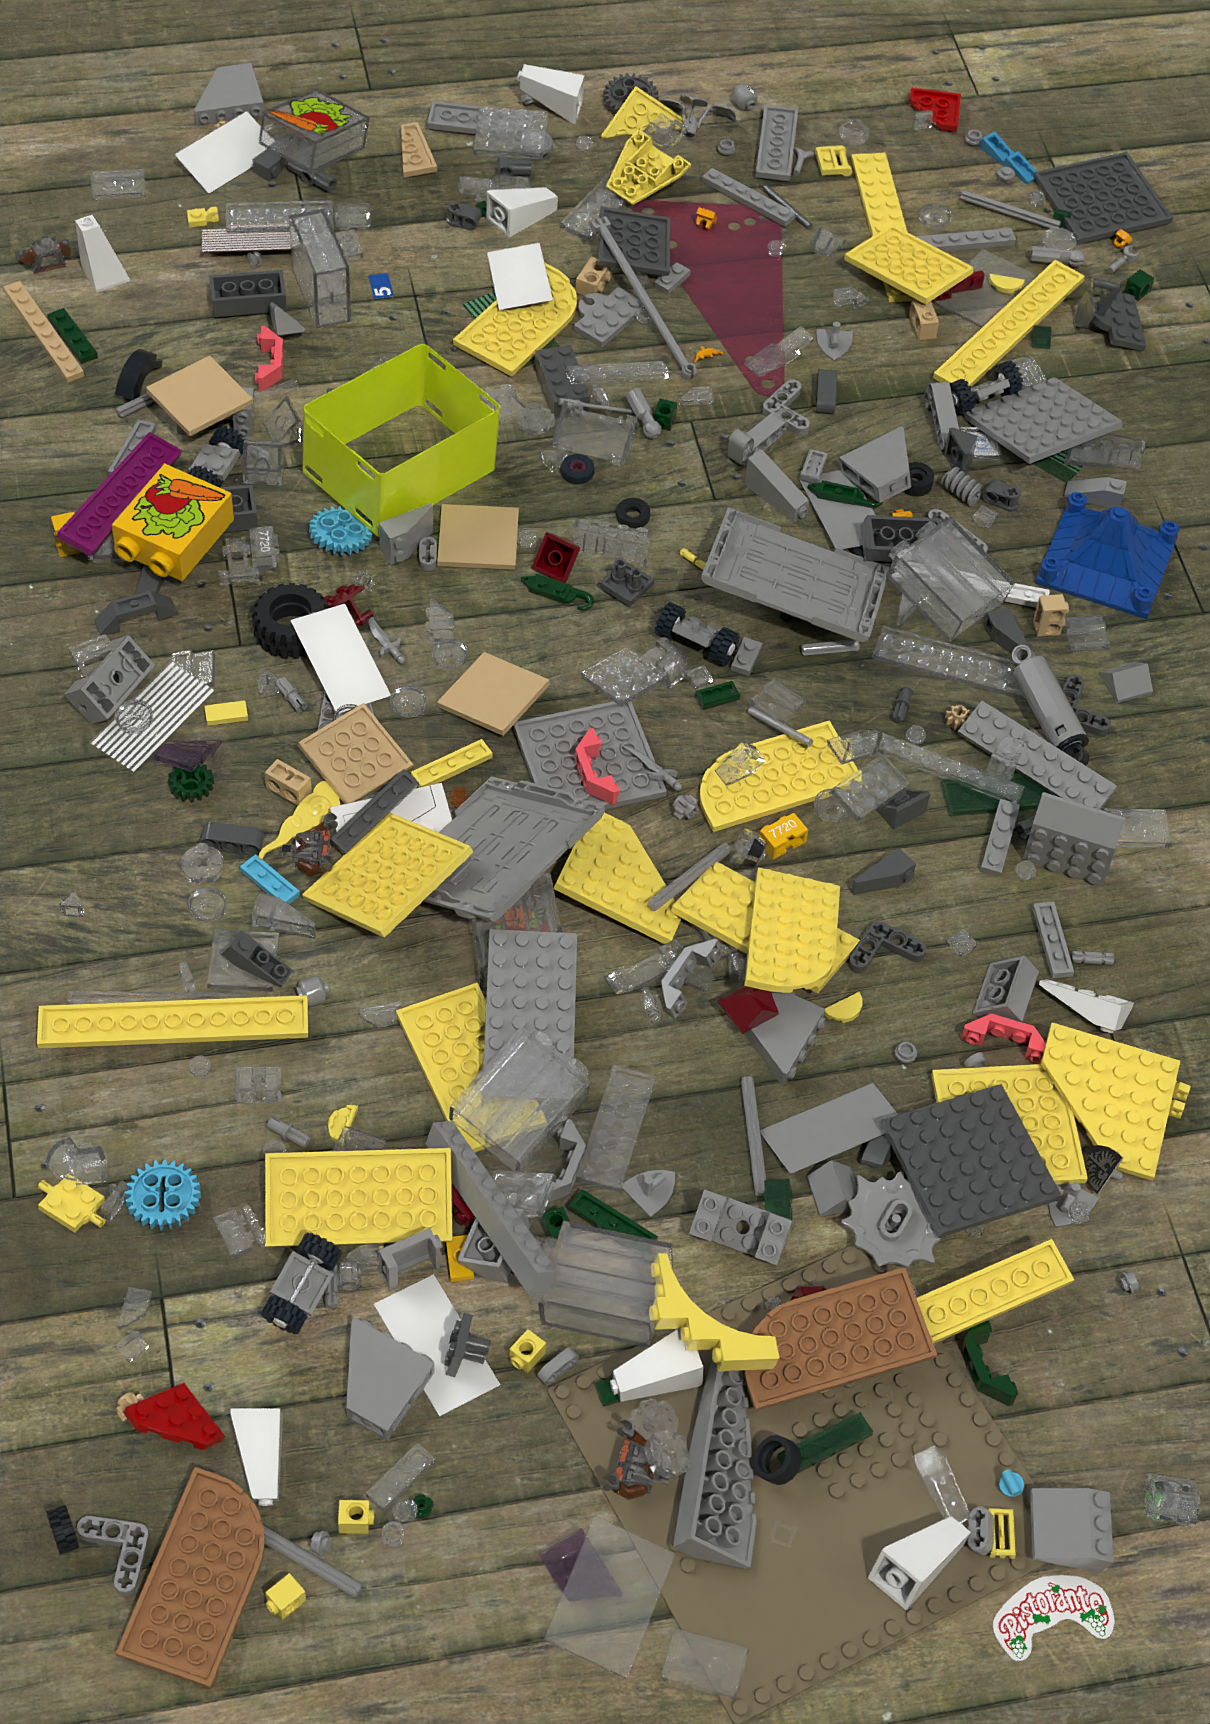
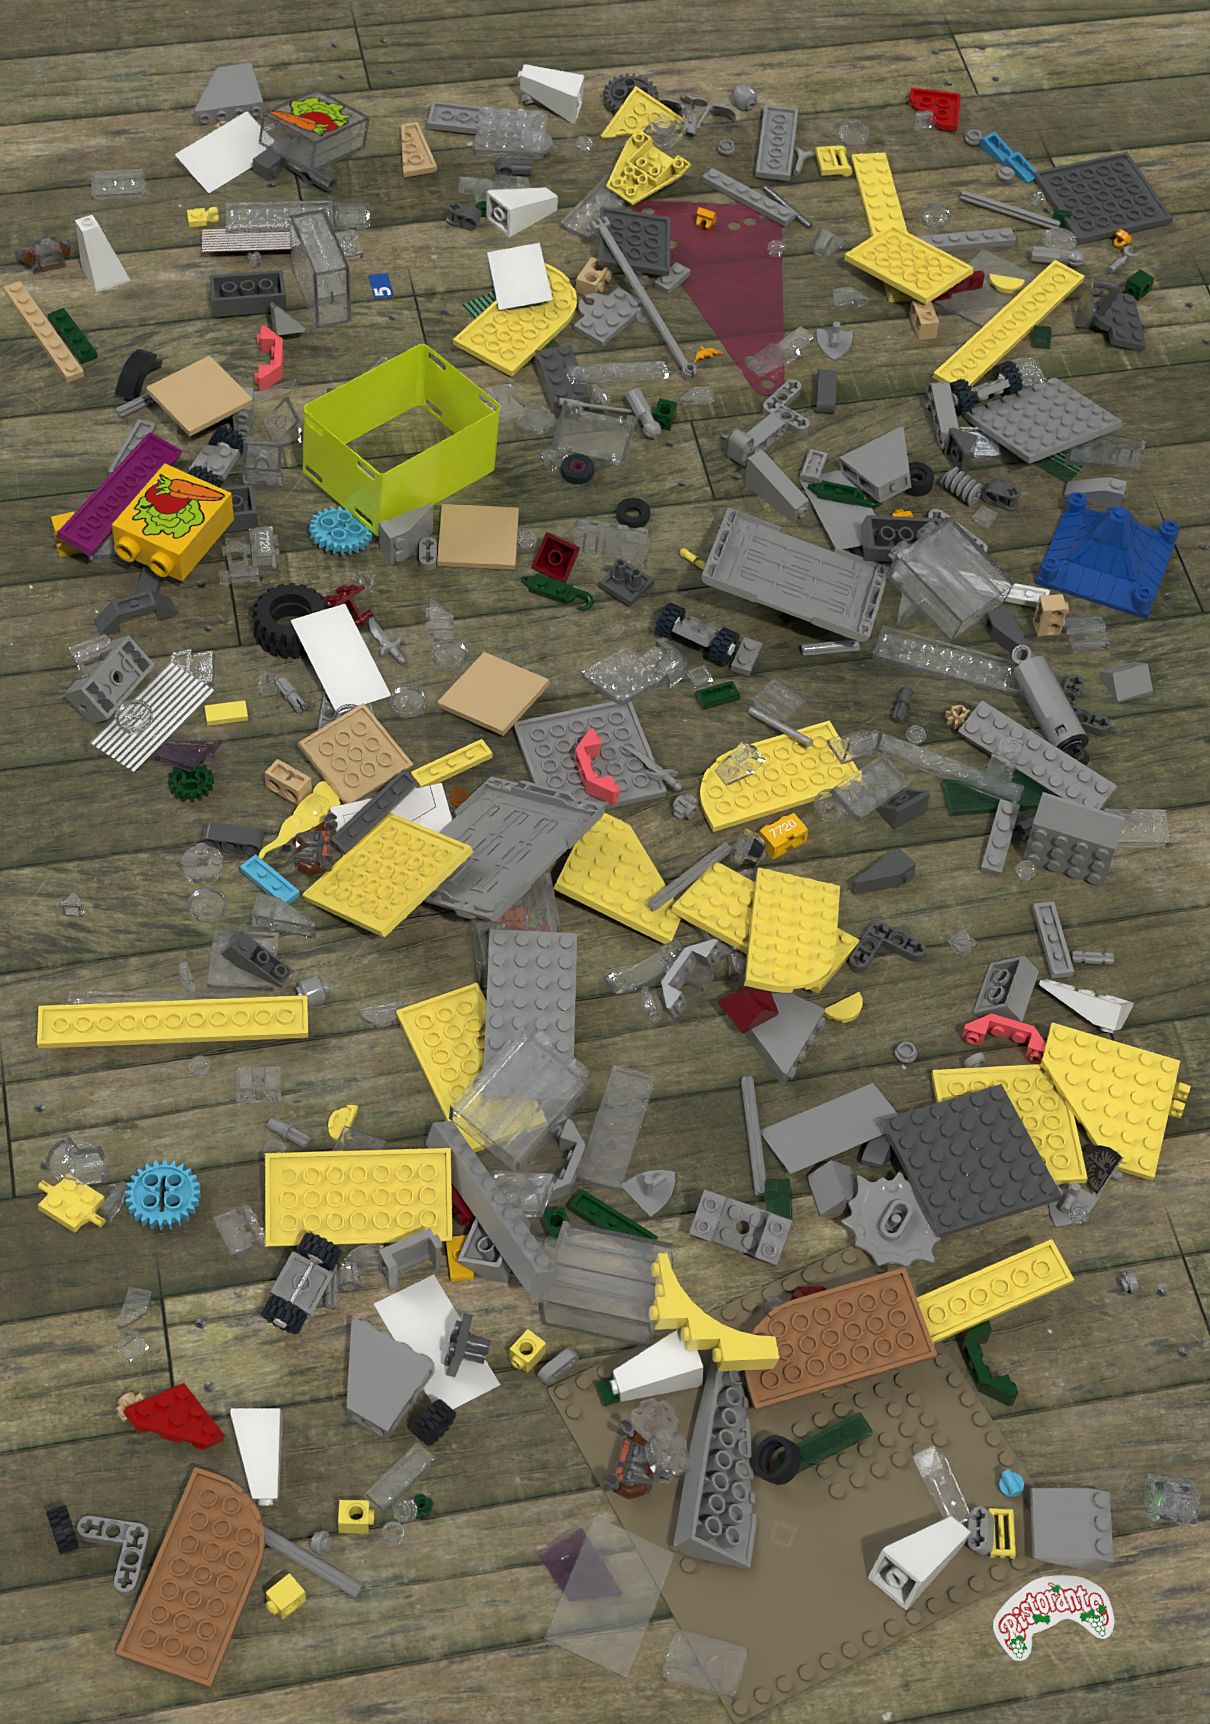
(434, 1422): none -> black tyre

